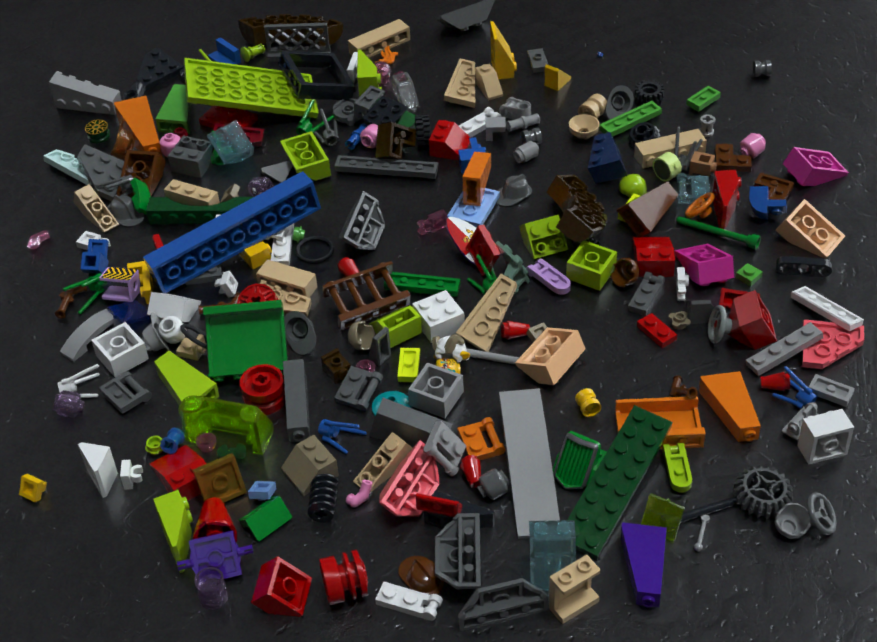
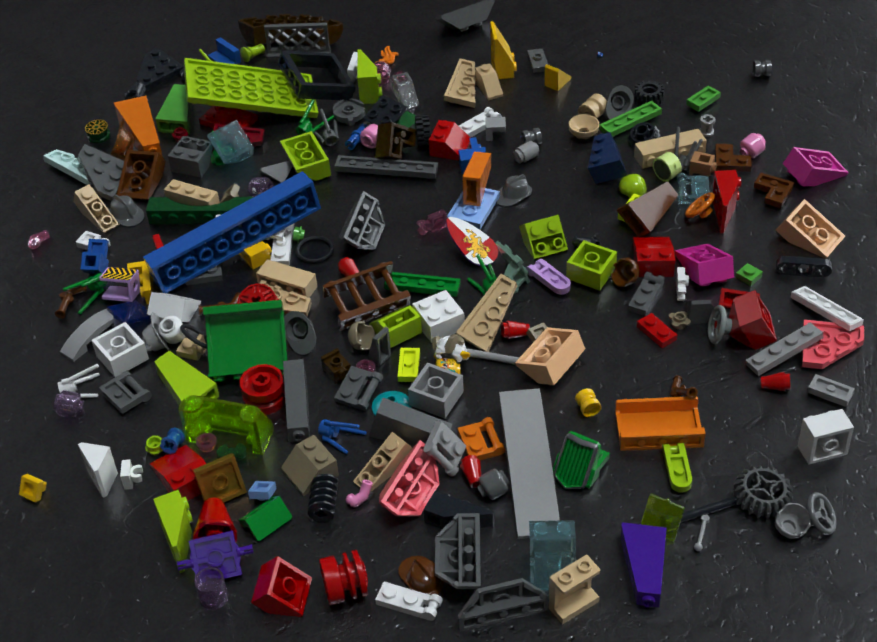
(83, 96): light grey wedge -> none
(123, 182): dark grey plant -> none
(141, 195): green slope -> none
(168, 142): bright pink head -> none
(227, 283): white tile -> none
(367, 100): dark grey hinge -> none
(379, 38): tan brick -> none
(437, 505): red slope -> none
(482, 244): red plate -> none
(515, 108): light grey piece -> none
(523, 122): light grey pin -> none
(582, 214): dark brown brick -> none
(617, 479): dark green plate -> none
(732, 404): orange slope -> none
(751, 241): green piece -> none
(762, 205): blue brick -> none
(794, 426): light grey hinge -> none
(804, 395): blue plant -> none

